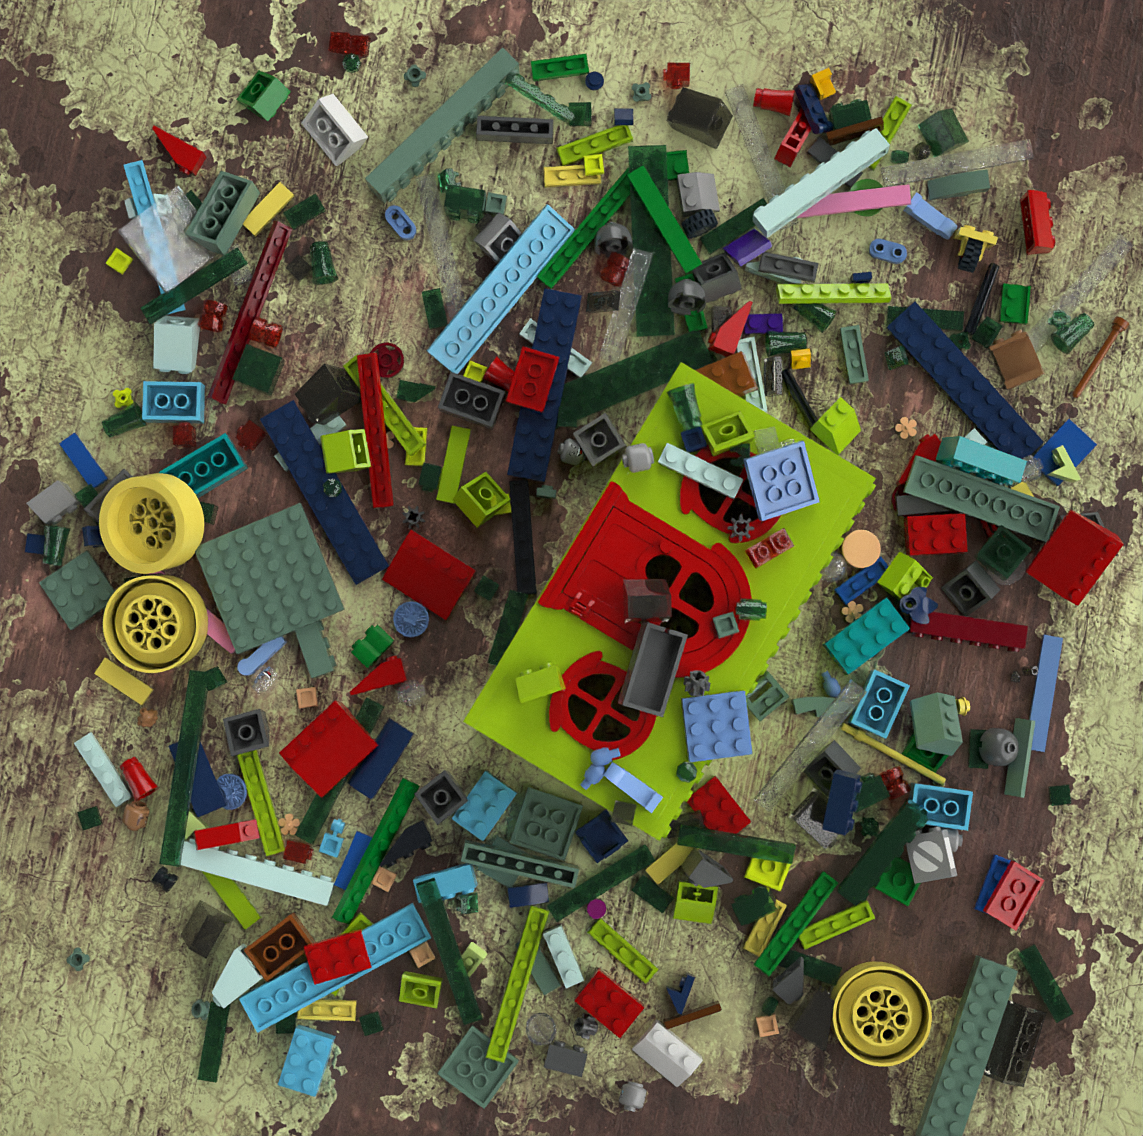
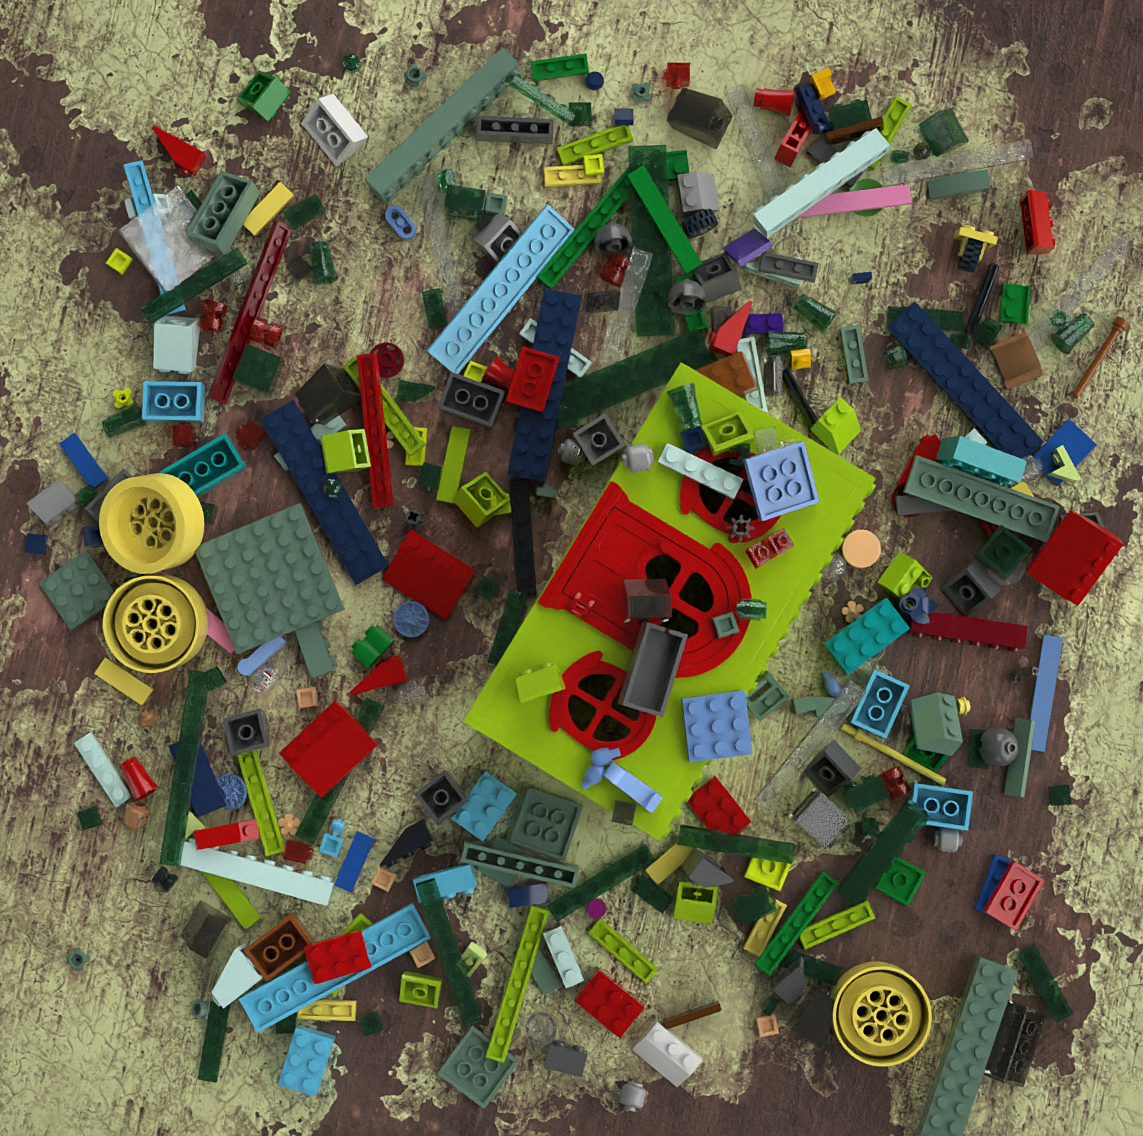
(55, 544): clear green plant -> none
(345, 44): clear red slope -> none
(375, 851): green plate -> none
(379, 763): dark blue brick -> none
(469, 903): clear green tile -> none
(585, 1026): dark grey gear -> none
(601, 836): dark blue panel -> none
(680, 997): dark blue slope -> none
(686, 772): clear green tile -> none
(690, 819): clear smoke plate -> none
(696, 683): dark grey gear -> none
(731, 228): clear green tile -> none
(833, 293): lime plate -> none
(842, 802): dark blue brick -> none
(861, 581): blue tile -> none
(887, 253): medium blue plate -> none
(906, 428): light nougat plant -> none
(930, 217): light blue leg -> none
(931, 856): light grey brick -> none
(935, 535): red brick -> none

